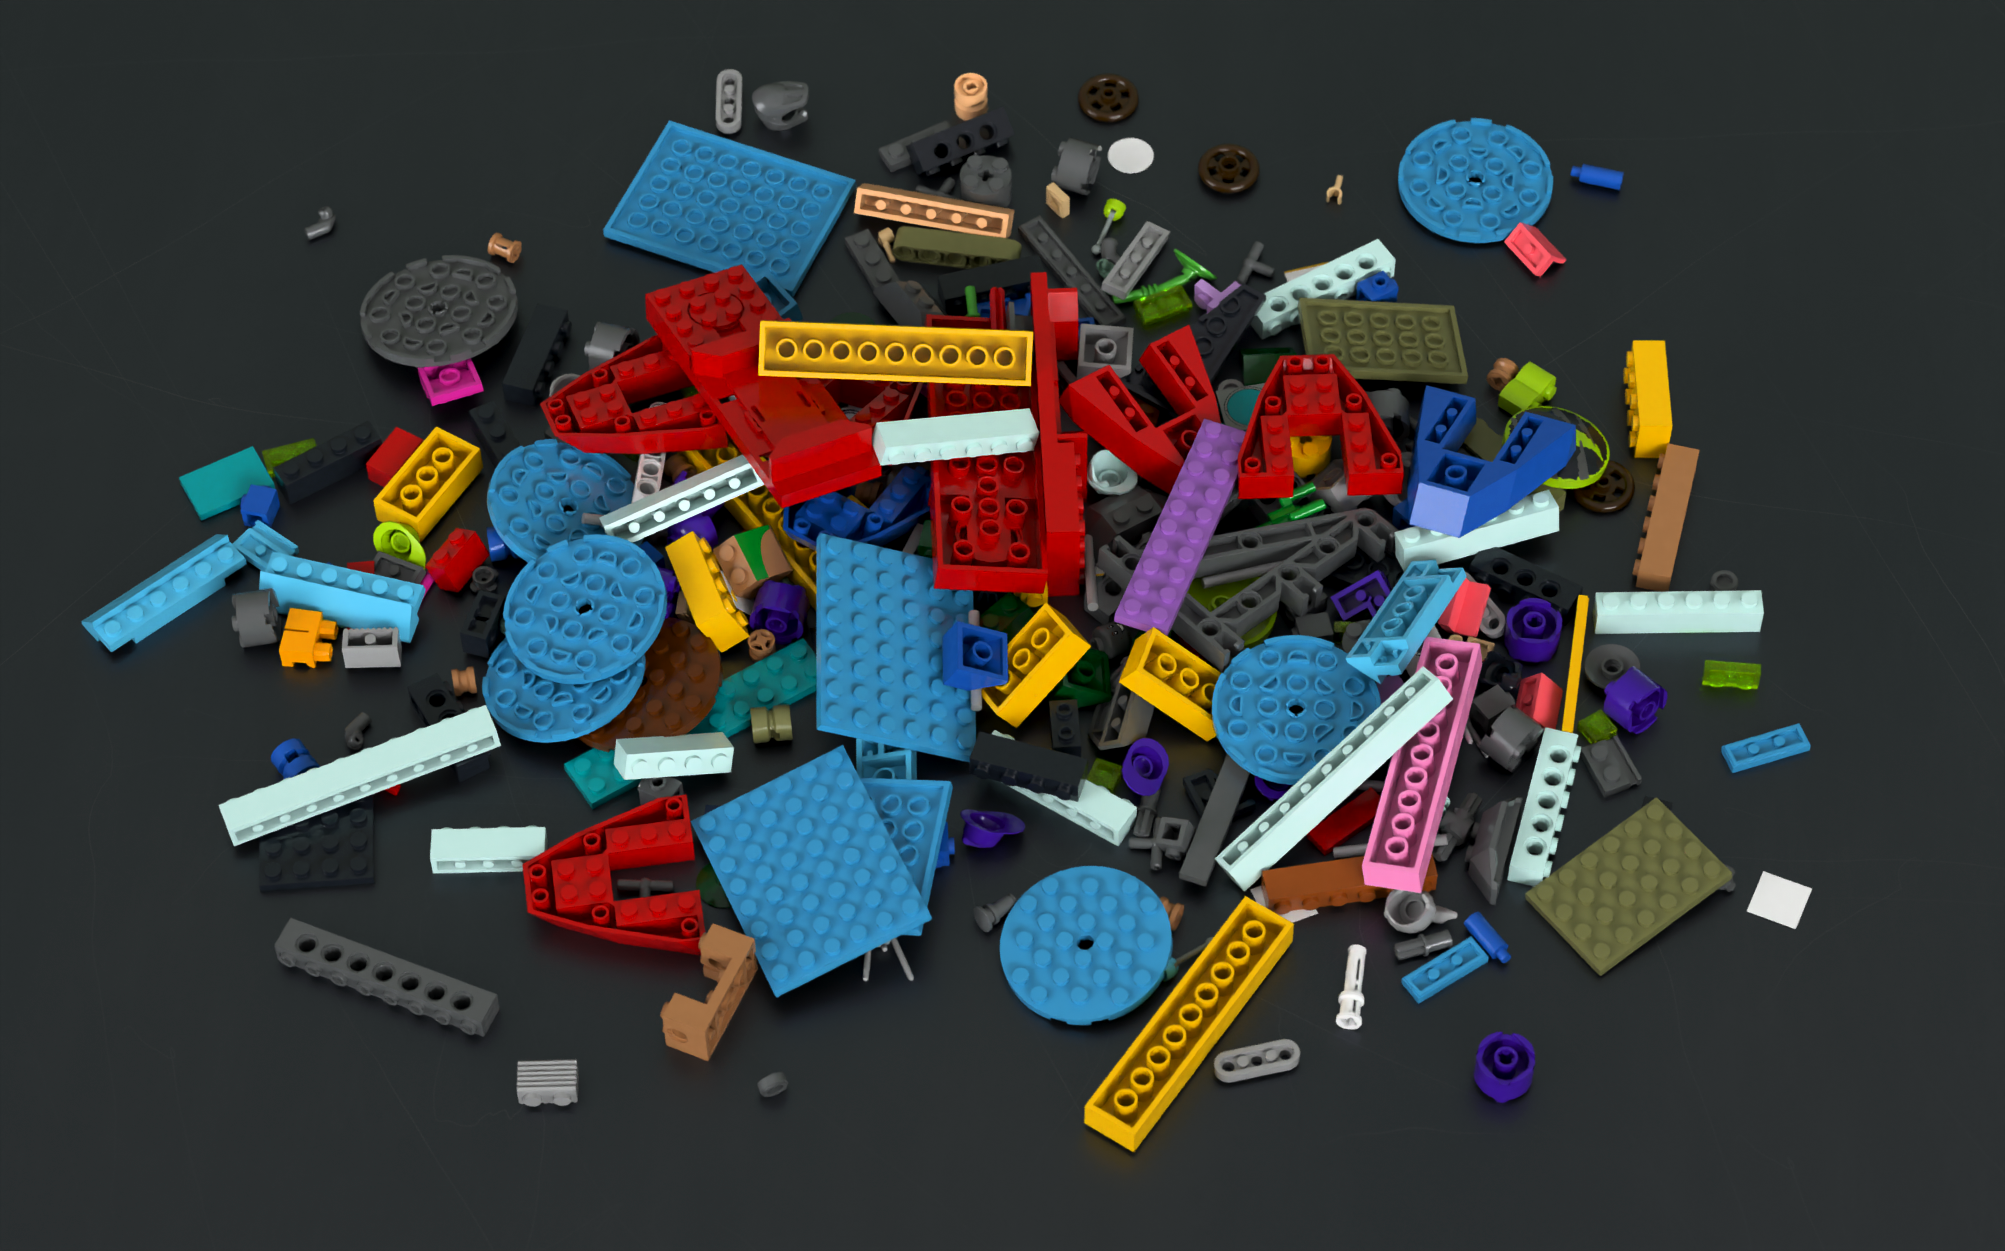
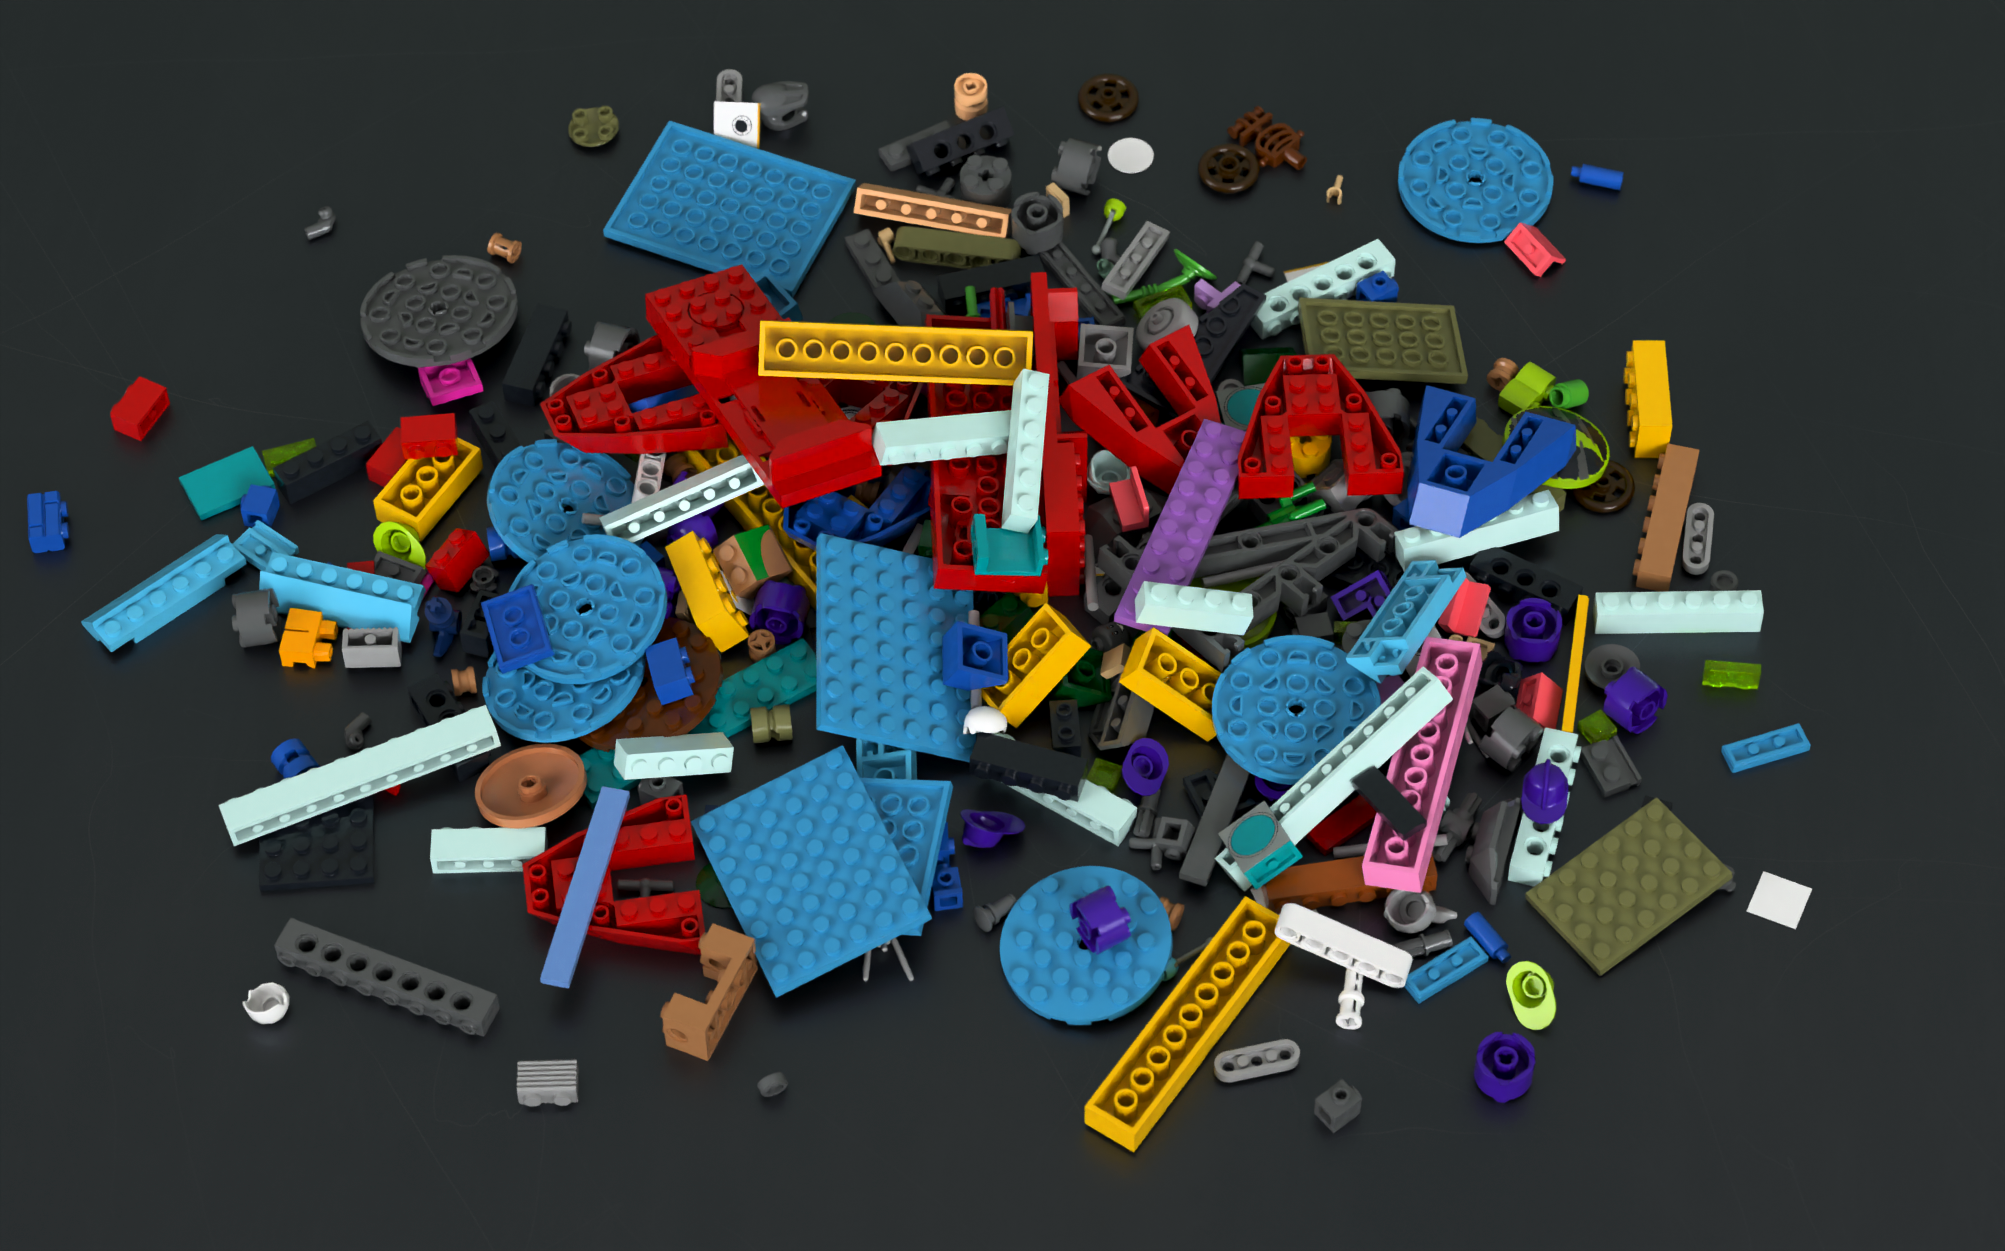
(46, 521): none -> blue brick
(139, 408): none -> red brick
(267, 1003): none -> white hair
(429, 436): none -> red brick
(444, 622): none -> dark blue piece
(517, 628): none -> blue tile
(530, 786): none -> nougat dish
(585, 887): none -> medium blue tile
(593, 126): none -> olive dish
(663, 398): none -> blue tile
(669, 670): none -> blue brick
(738, 122): none -> white sticker
(946, 888): none -> blue brick
(985, 720): none -> white hair
(1007, 551): none -> teal panel
(1025, 451): none -> light aqua brick
(1037, 222): none -> dark grey brick
(1101, 920): none -> dark purple brick
(1114, 661): none -> tan tile
(1130, 502): none -> coral panel
(1165, 319): none -> light grey wheel
(1193, 608): none -> light aqua brick
(1260, 845): none -> teal panel
(1279, 139): none -> reddish brown torso
(1338, 1105): none -> dark grey brick
(1343, 945): none -> white beam
(1389, 803): none -> black tile
(1531, 994): none -> piece
(1544, 793): none -> dark purple piece
(1569, 394): none -> bright green brick
(1697, 531): none -> light grey plate

